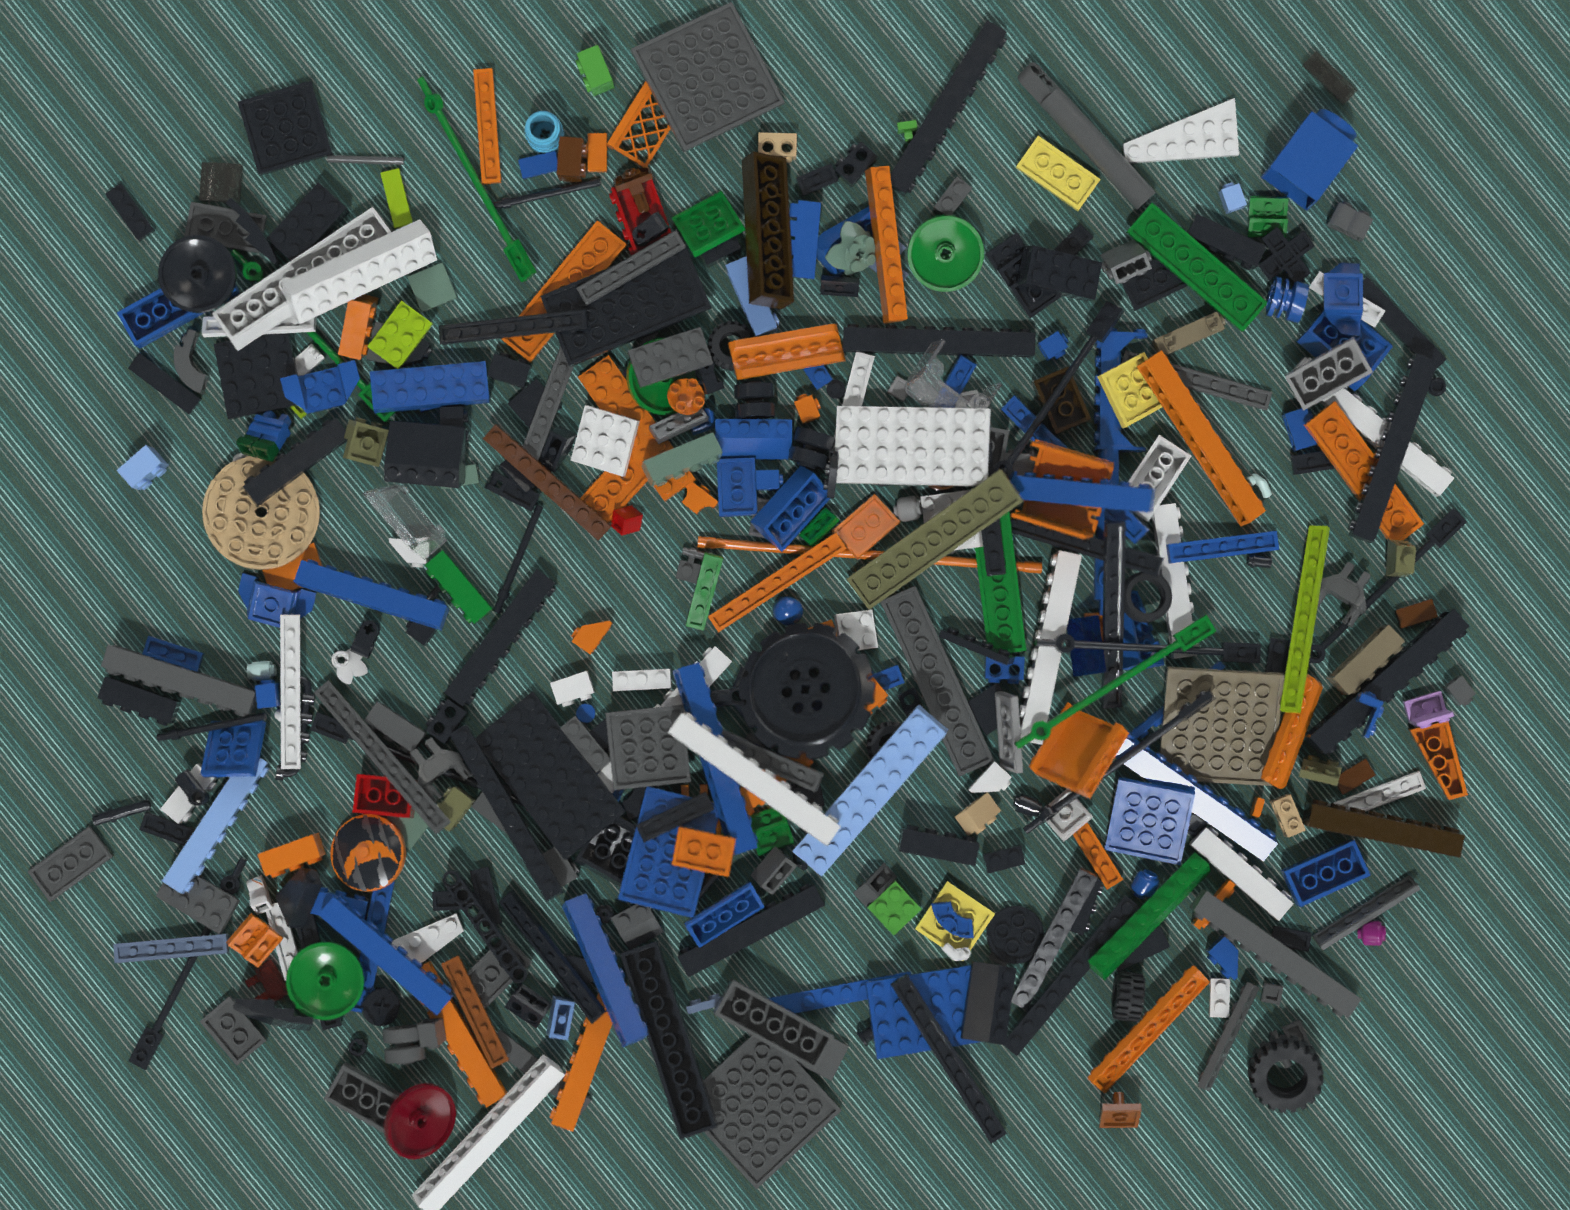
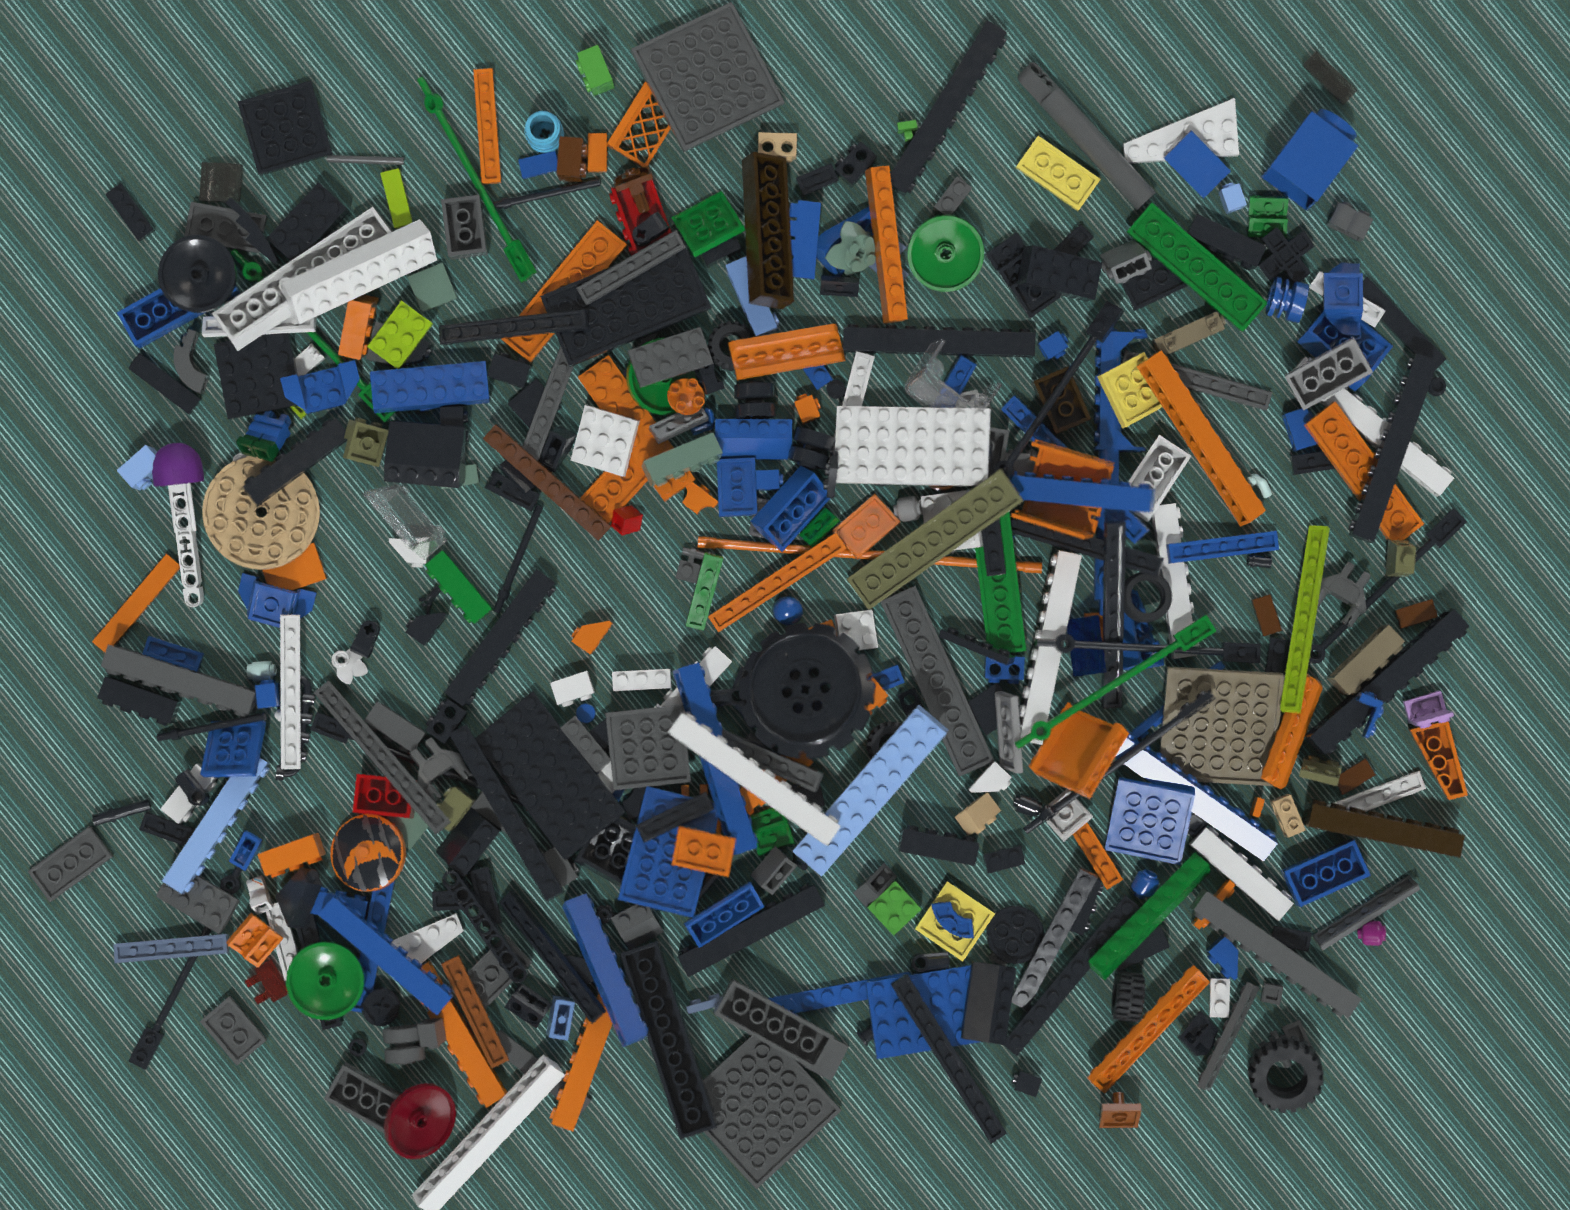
(137, 603): none -> orange tile
(178, 467): none -> piece
(246, 850): none -> blue slope
(265, 1012): black slope -> none
(371, 595): blue brick -> none
(464, 227): none -> dark grey brick
(468, 842): none -> black slope
(897, 389): light grey tile -> none
(932, 961): none -> black piece
(956, 954): white arm -> none
(1026, 1082): none -> black brick
(1197, 164): none -> blue tile
(1198, 1034): none -> black slope
(1266, 615): none -> reddish brown tile
(1459, 691): dark grey brick -> none

